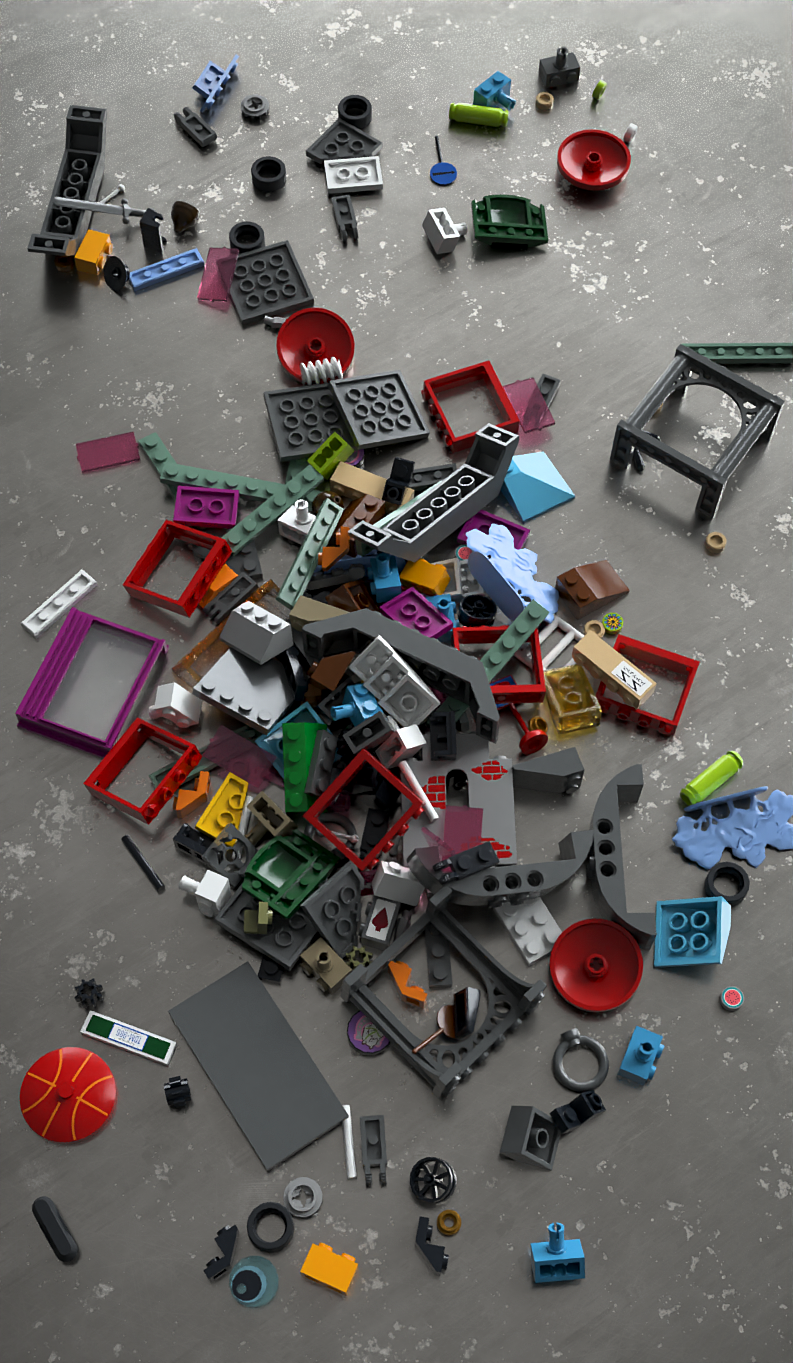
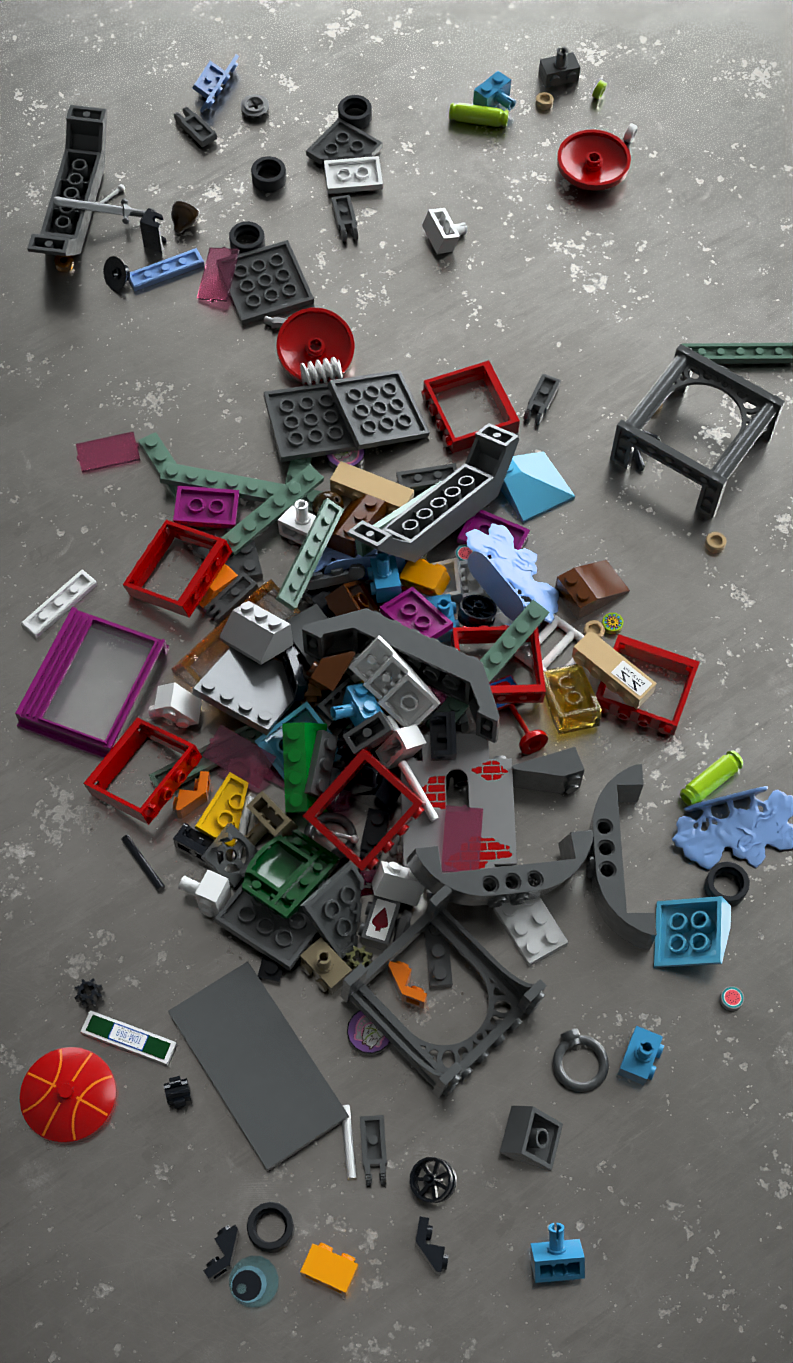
(54, 1229): black piece -> none
(93, 252): light orange brick -> none
(256, 920): olive bracket -> none
(293, 1190): light grey gear -> none
(310, 611): dark tan slope -> none
(330, 454): lime brick -> none
(332, 555): orange slope -> none
(399, 481): black slope -> none
(433, 840): clear pink piece -> none
(442, 172): blue piece -> none
(446, 1025): reddish brown piece -> none
(449, 1214): pearl gold plate -> none
(465, 1011): black slope -> none
(468, 862): black hinge -> none
(509, 220): dark green slope -> none
(529, 405): clear pink piece -> none
(537, 724): pearl gold plate -> none
(578, 1112): black slope -> none
(596, 965): red dish -> none

